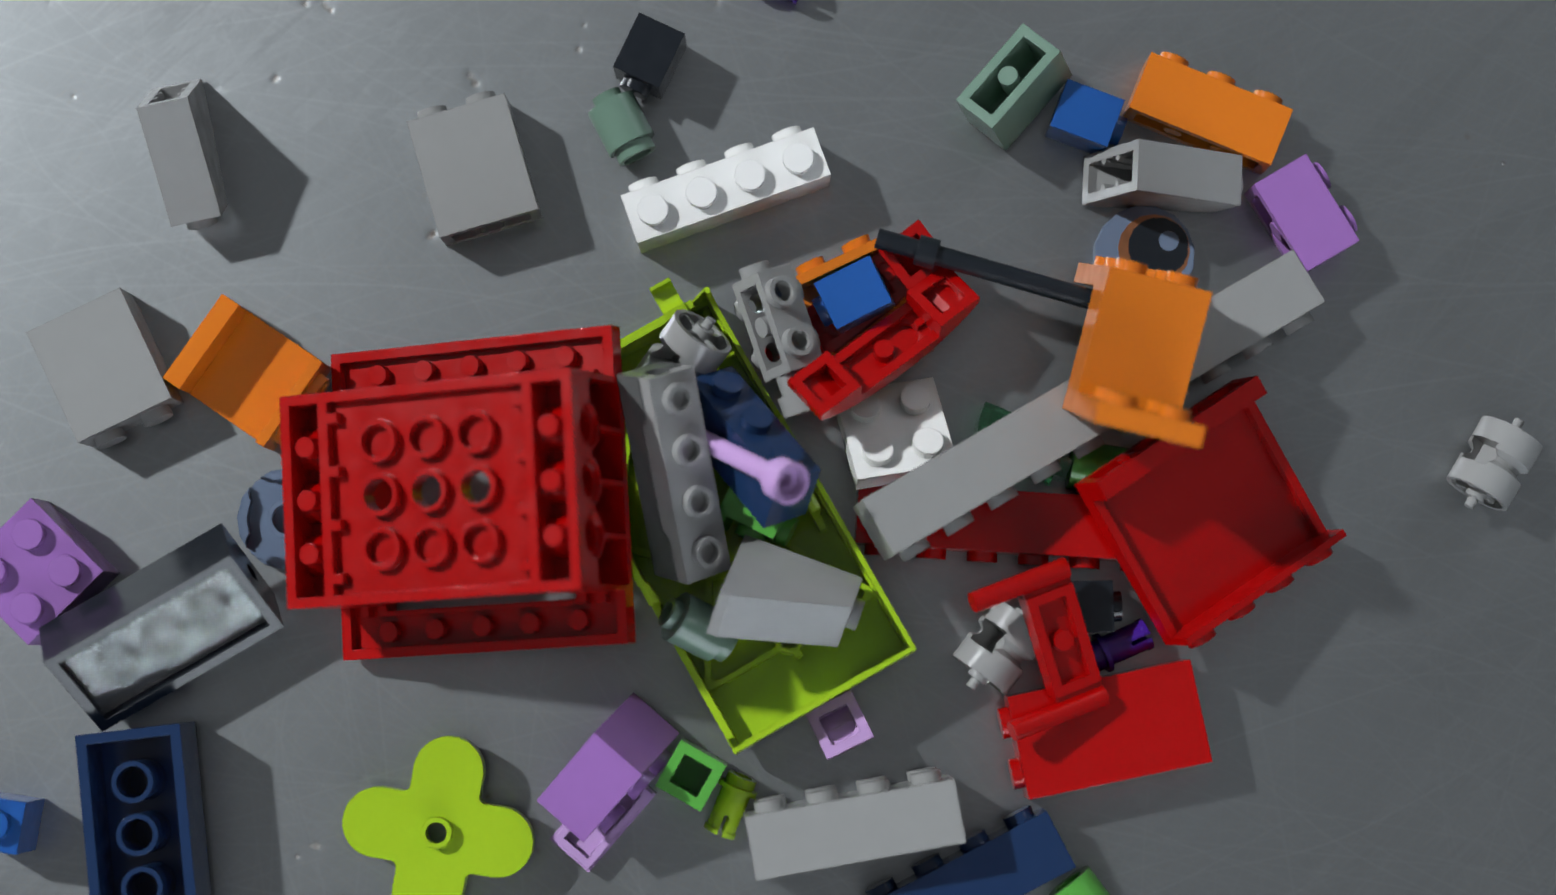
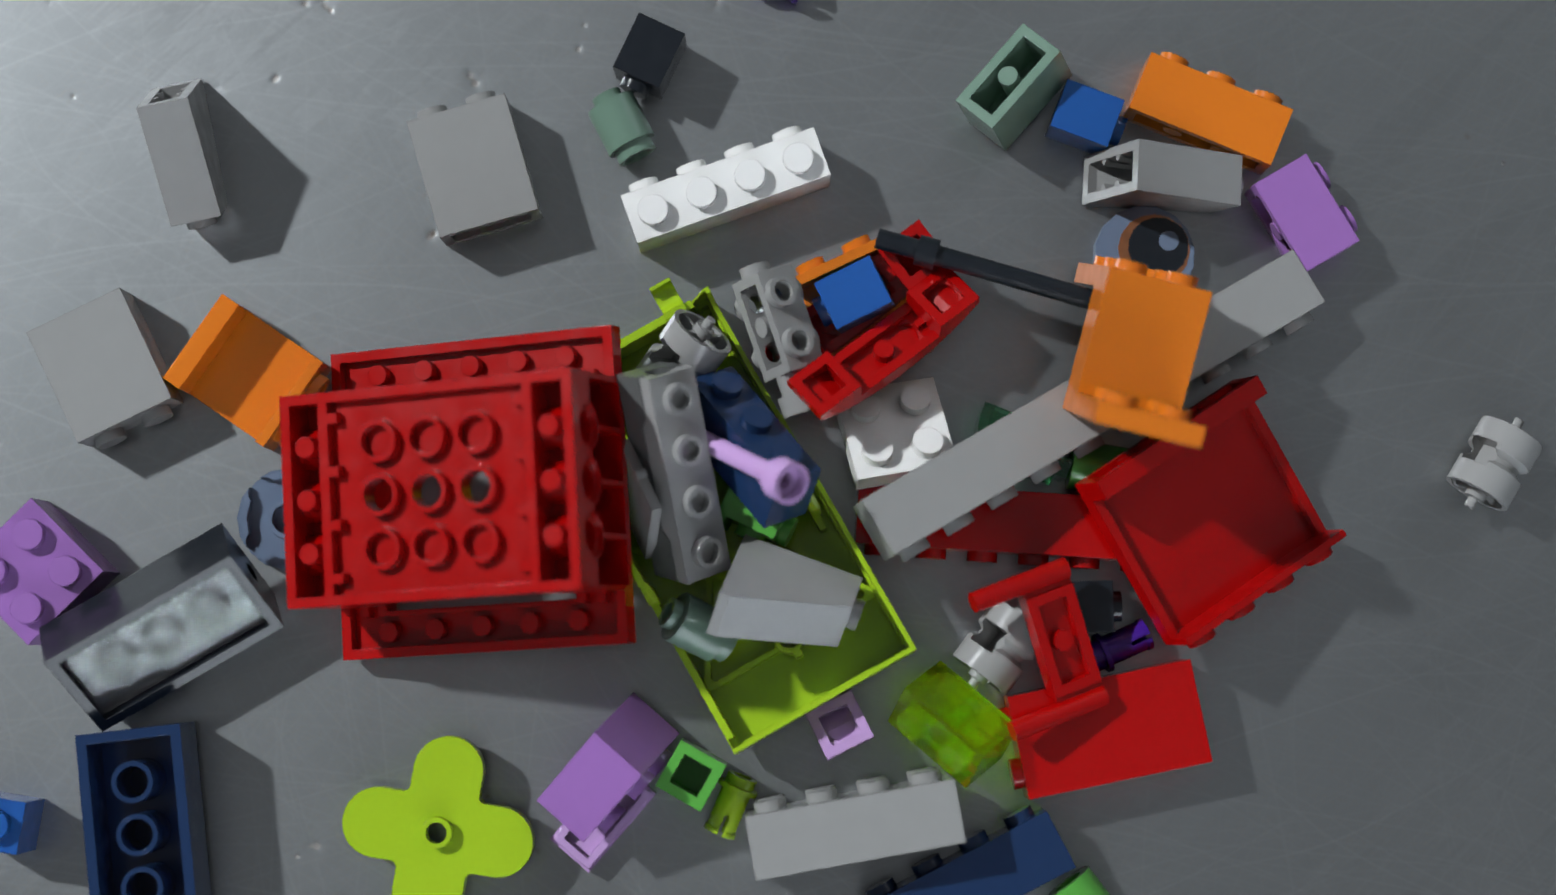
(643, 503): none -> light grey piece
(952, 723): none -> clear neon green brick

